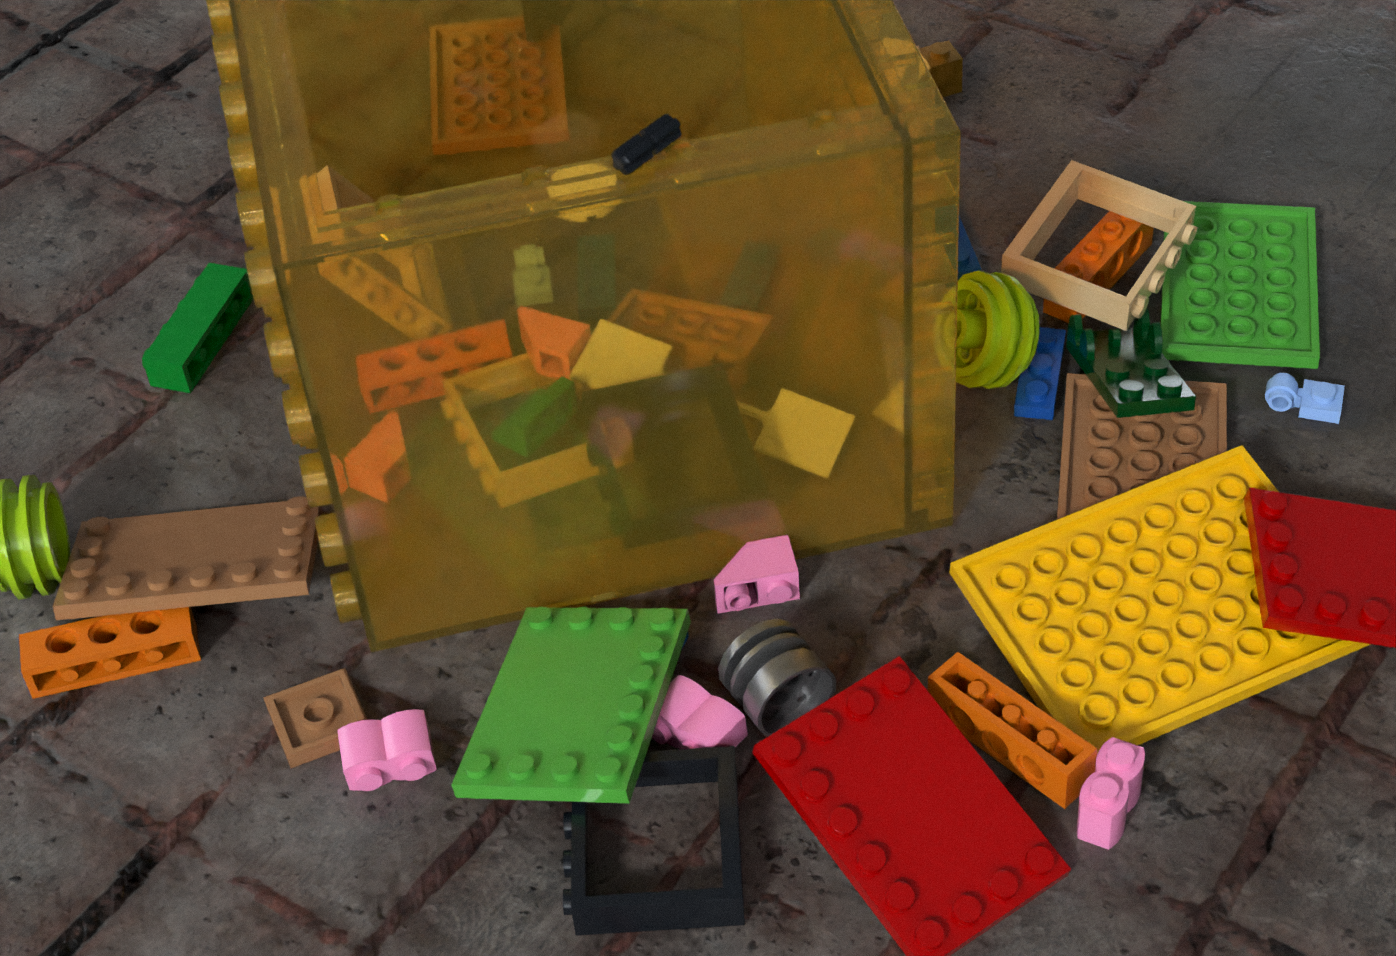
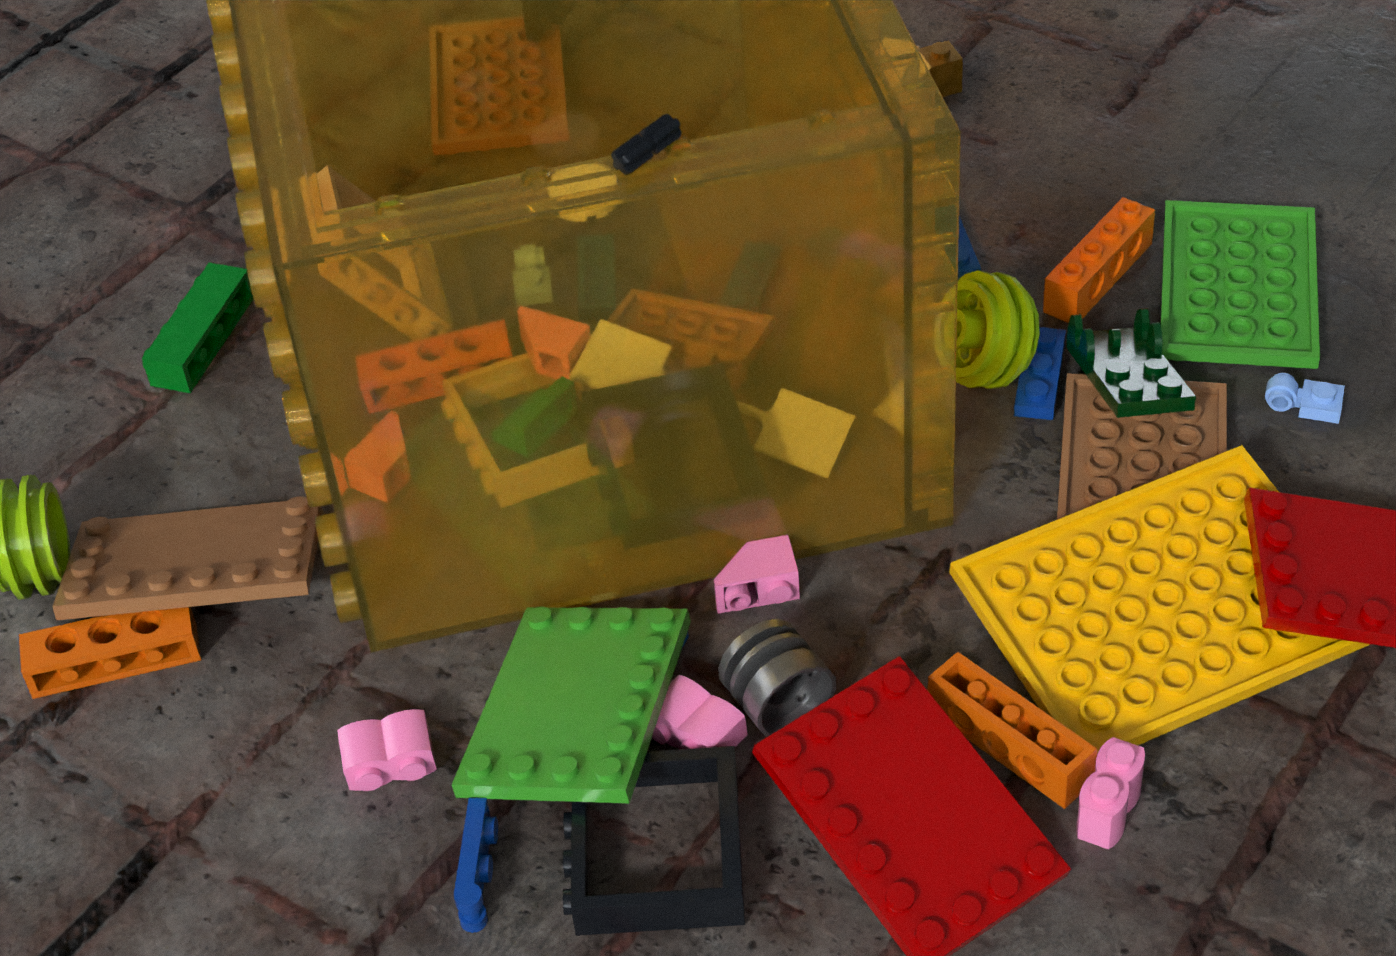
(311, 714): medium nougat tile -> none
(475, 864): none -> blue plate
(1115, 196): tan window -> none

